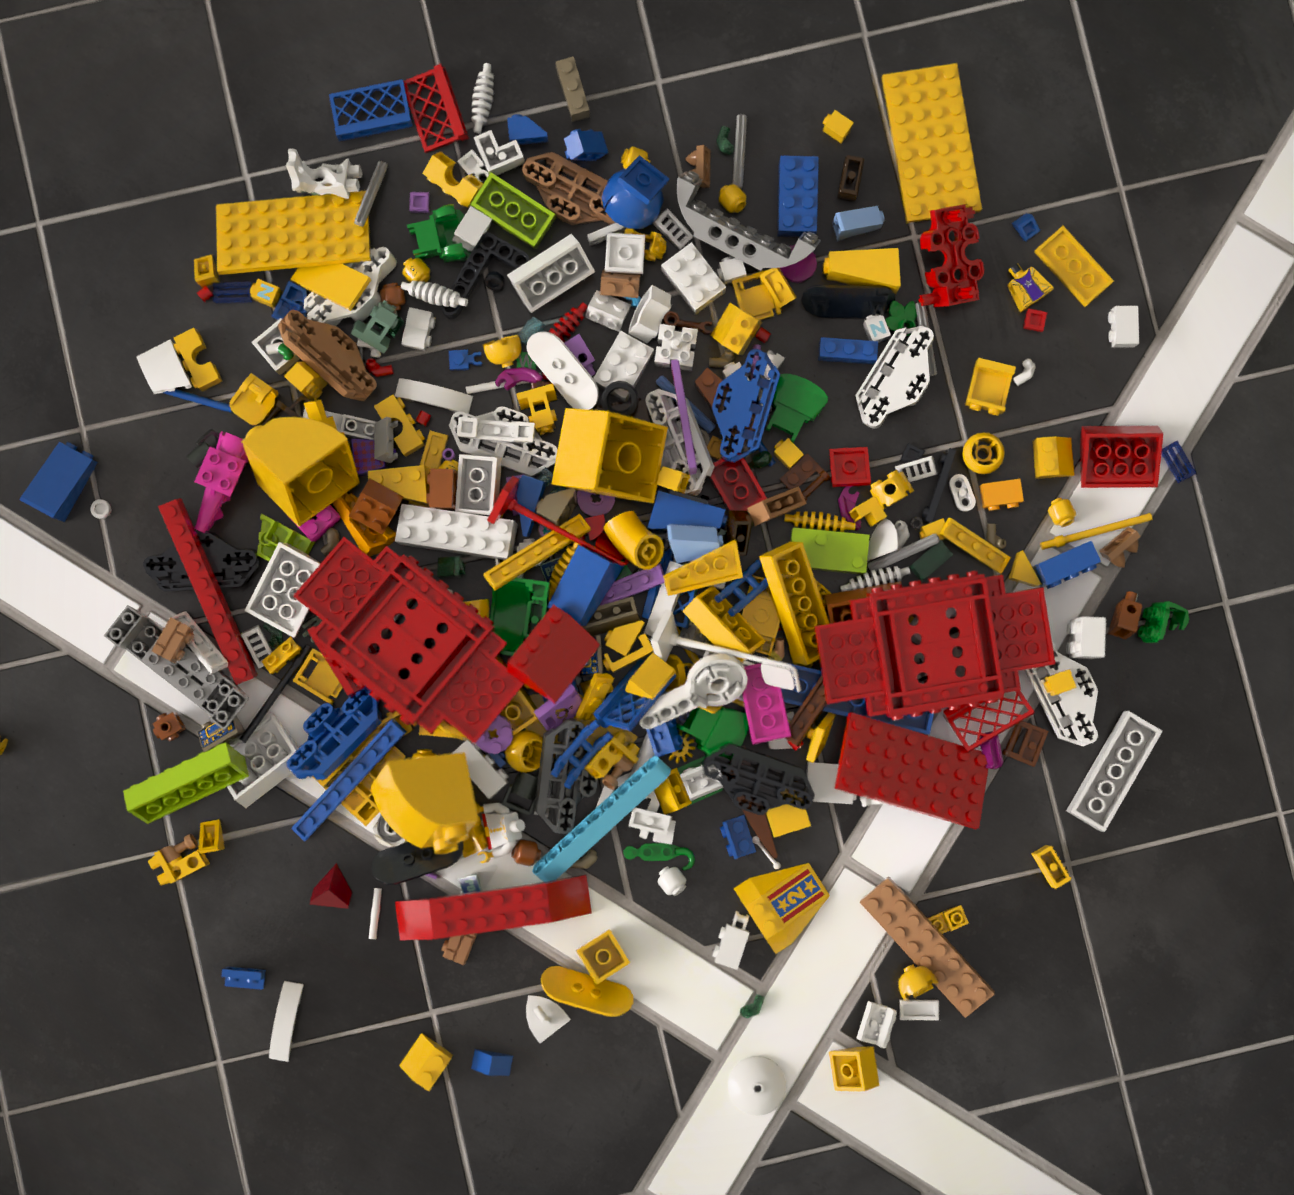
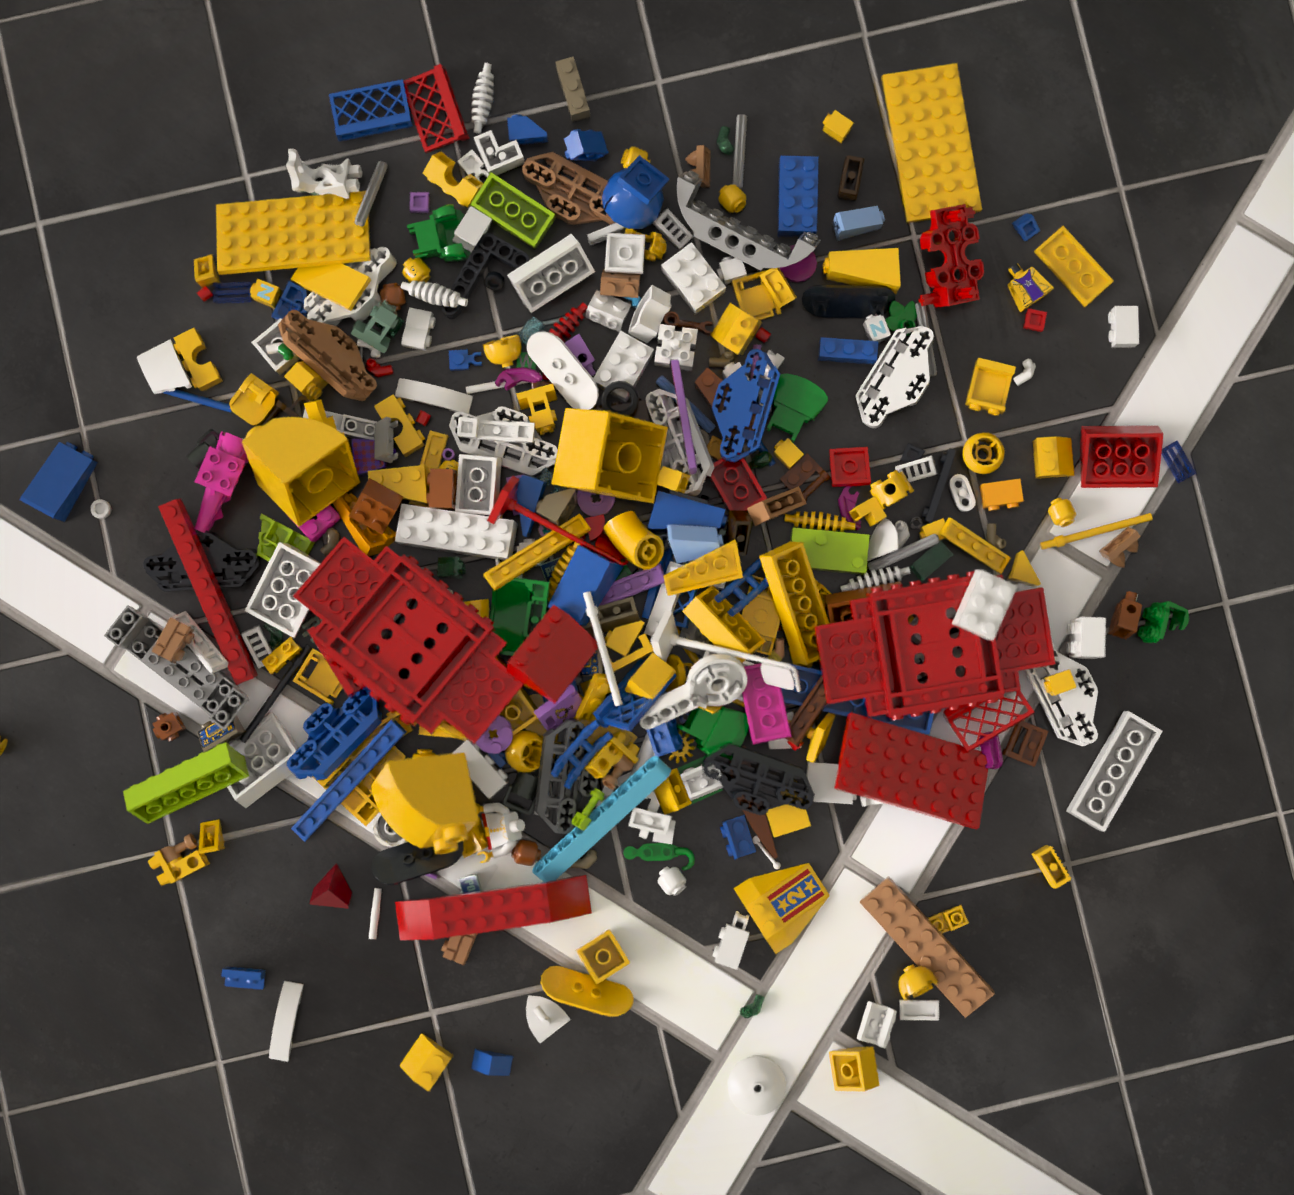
(581, 820): none -> lime hinge
(592, 611): none -> white bar
(984, 604): none -> white brick
(1067, 565): blue brick -> none

